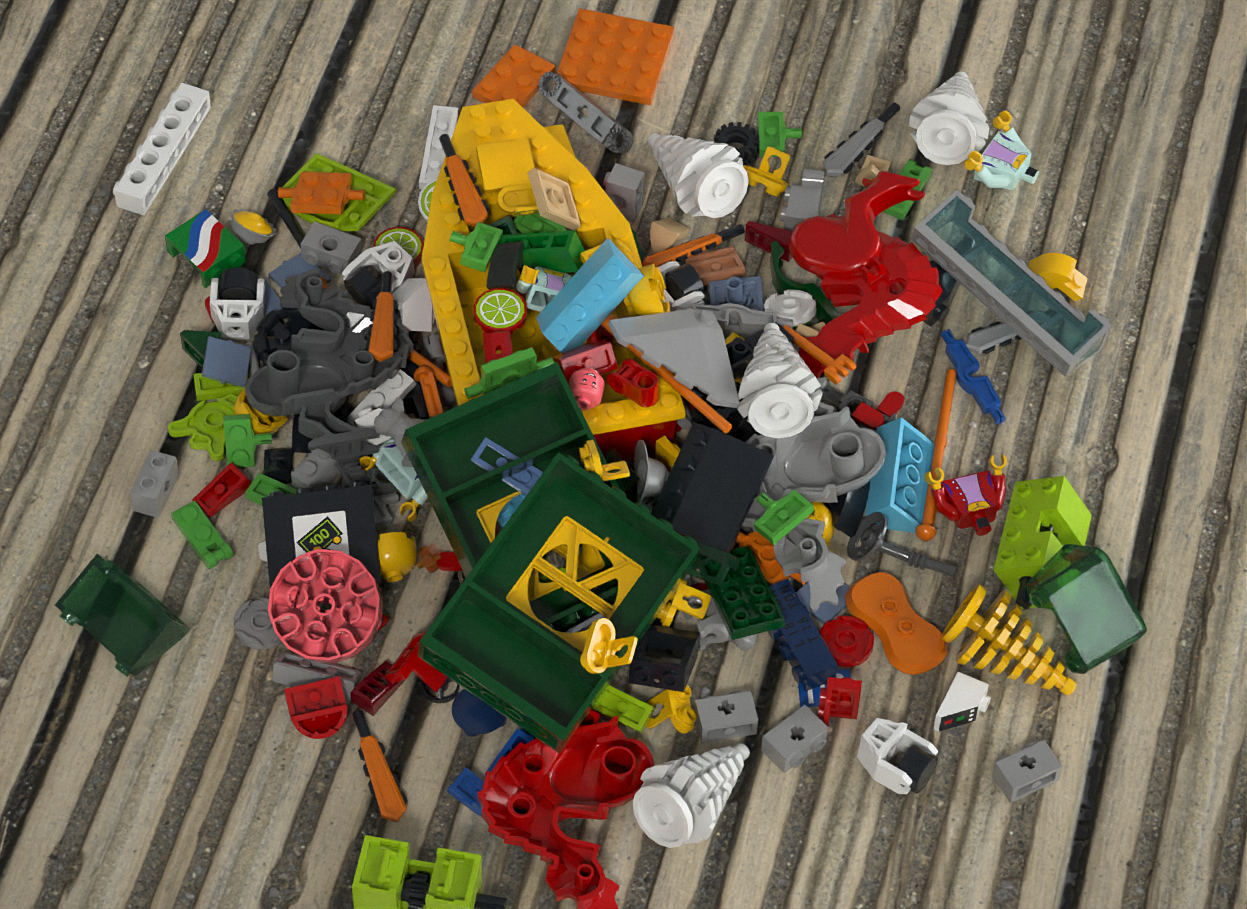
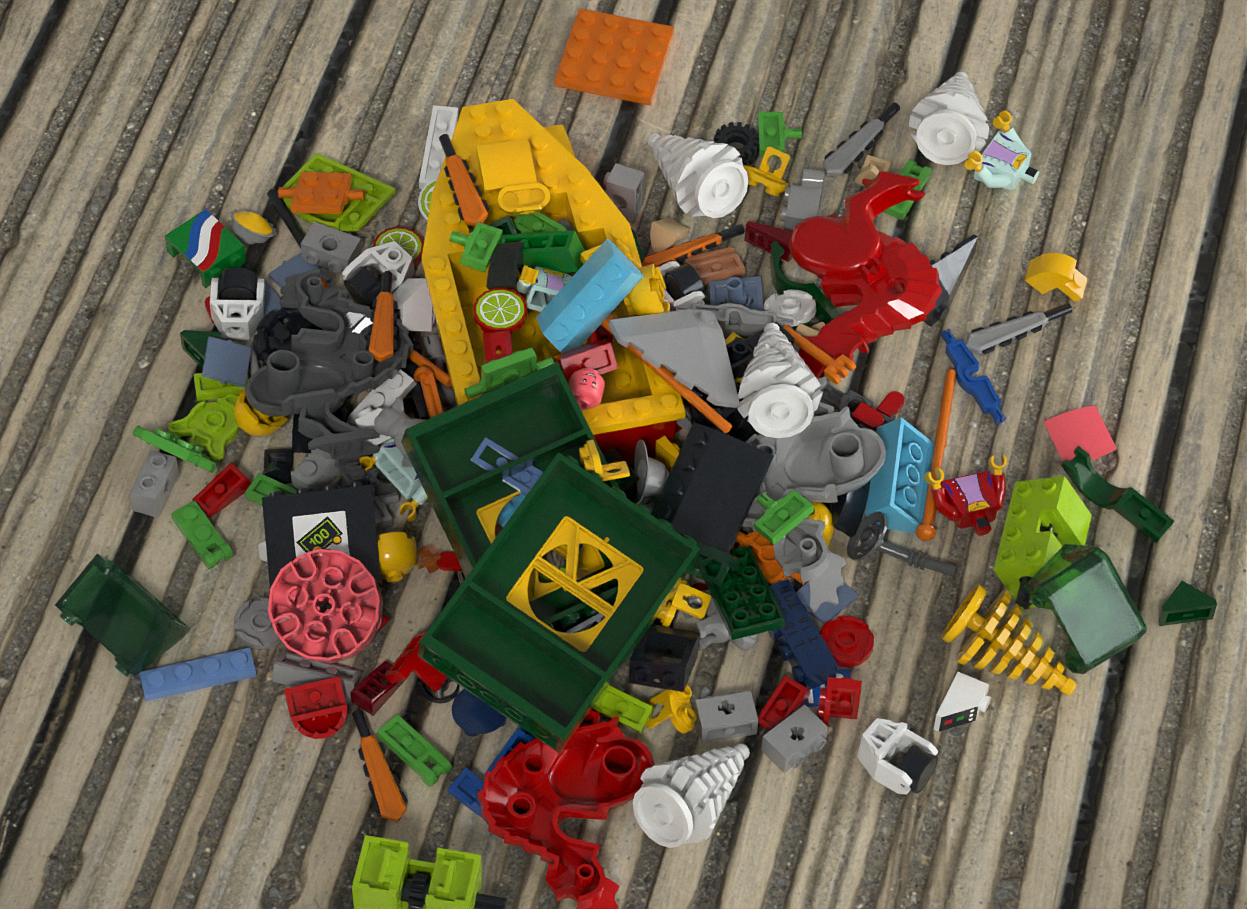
(162, 149): white brick -> none
(174, 445): none -> bright green plate
(197, 674): none -> medium blue plate
(242, 440): bright green plate -> none
(413, 750): none -> bright green plate
(513, 77): orange plate -> none
(554, 199): tan tile -> none
(597, 123): dark grey piece -> none
(602, 646): yellow bracket -> none
(635, 383): red piece -> none
(783, 702): none -> red slope
(907, 639): orange plate -> none
(1009, 286): window -> none
(1027, 770): light grey brick -> none
(1080, 428): none -> coral slope
(1124, 501): none -> dark green piece
(1187, 605): none -> dark green slope

